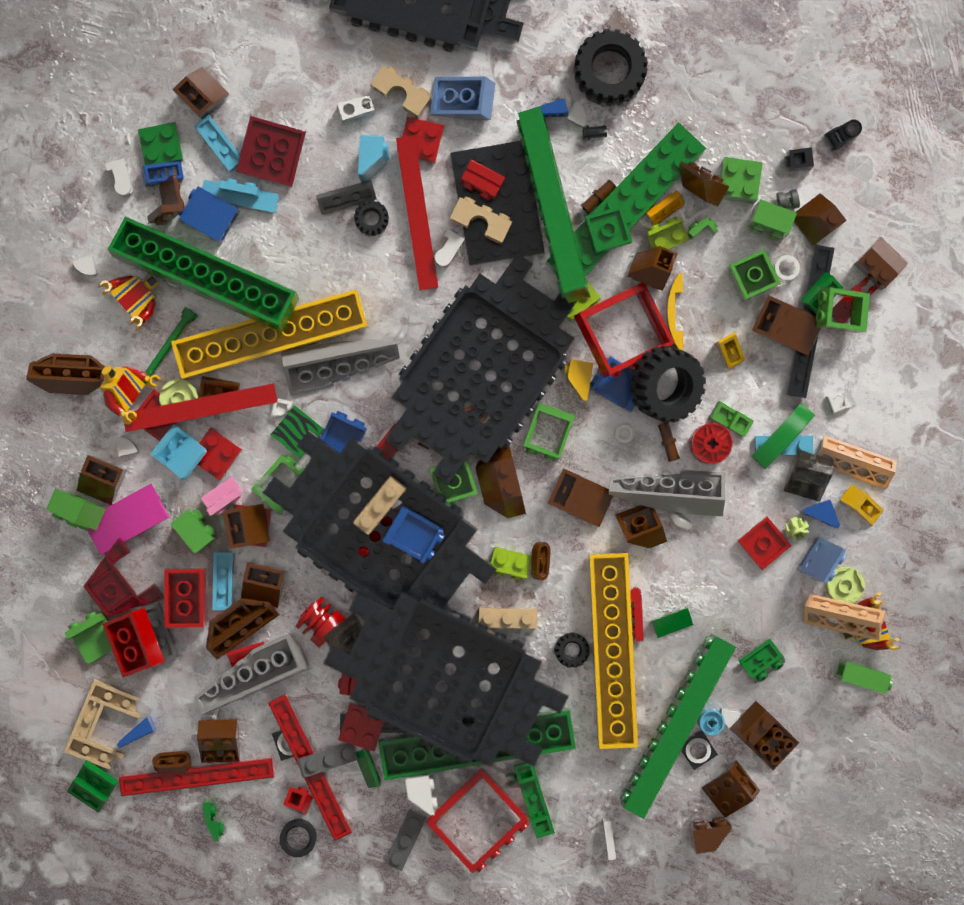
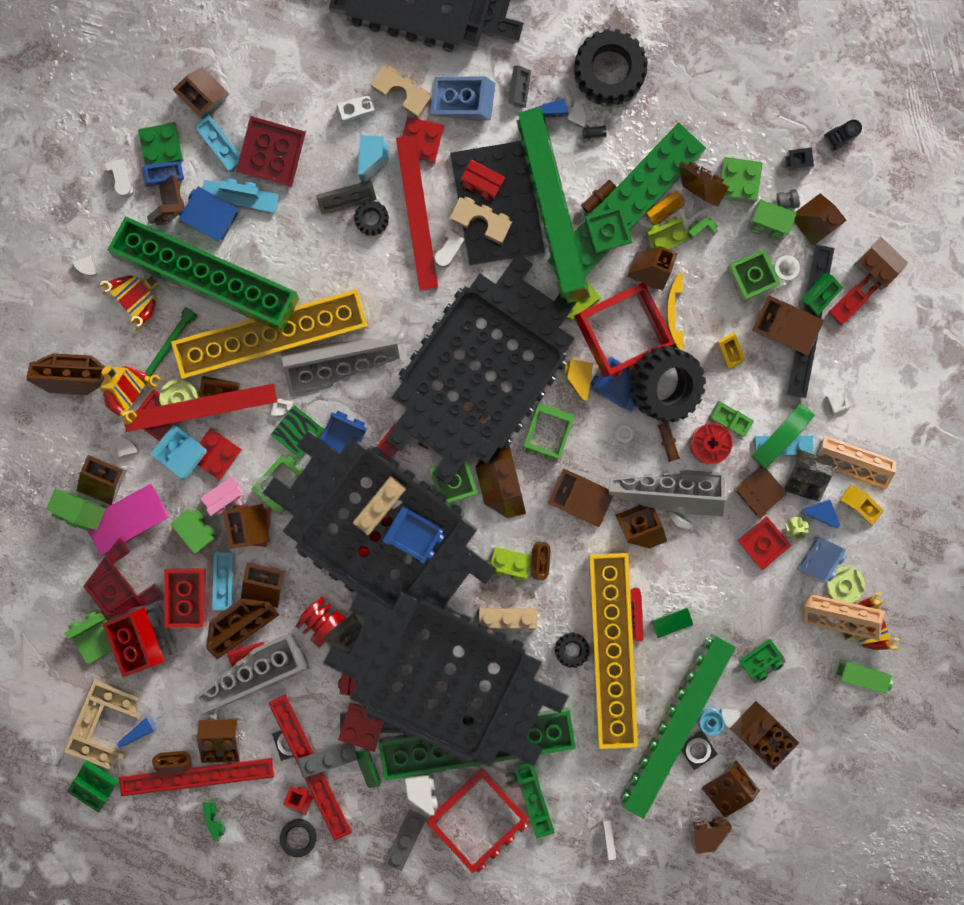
(519, 86): none -> dark grey plate
(760, 491): none -> reddish brown bracket
(859, 310): bright green window -> none

